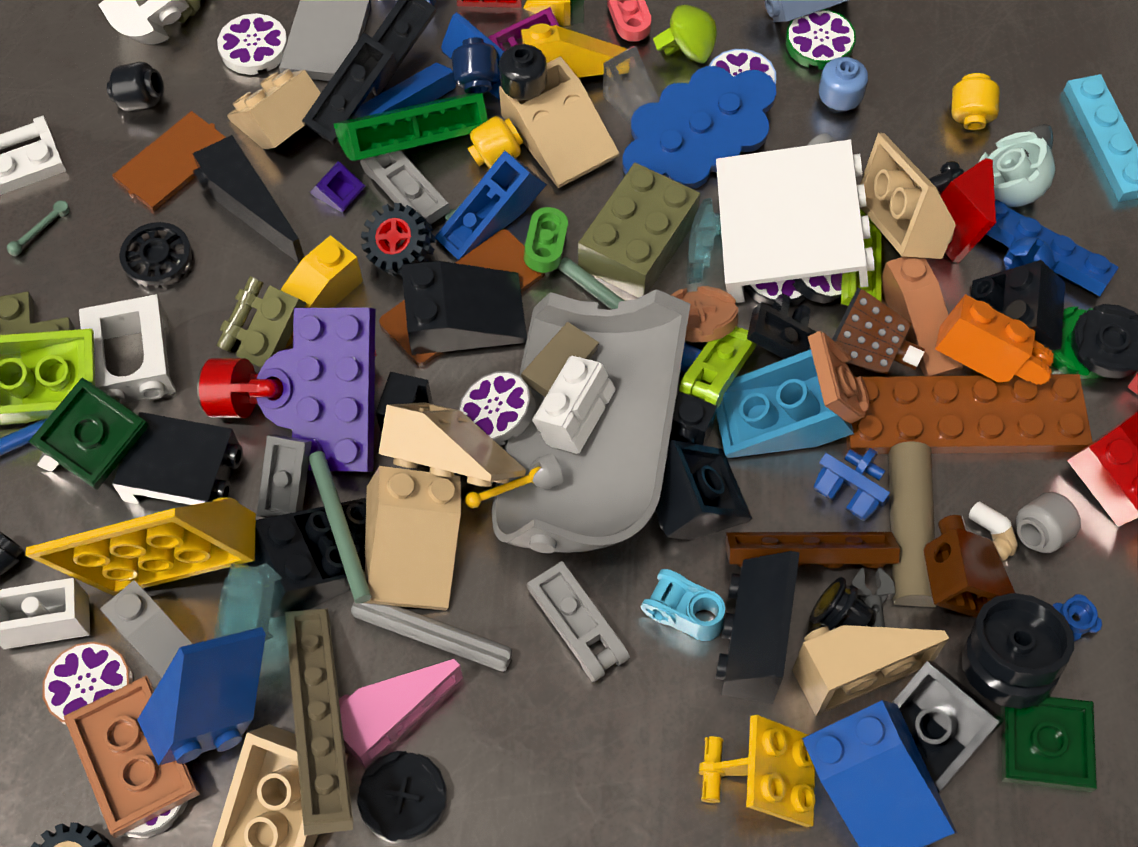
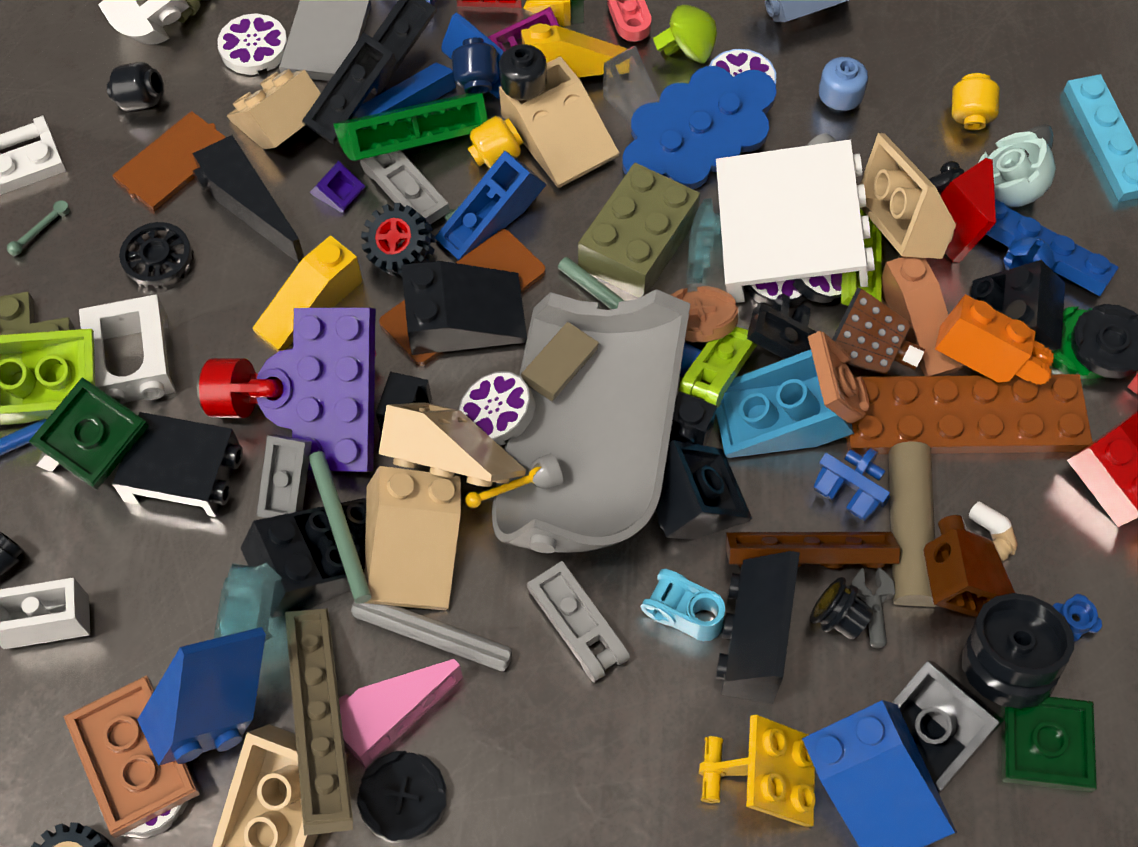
(83, 676): tile -> none
(145, 626): light grey slope -> none
(155, 546): yellow slope -> none
(269, 328): olive plate -> none
(545, 239): bright green plate -> none
(574, 404): white brick -> none
(820, 38): tile -> none
(860, 659): tan slope -> none
(1048, 522): light grey head -> none

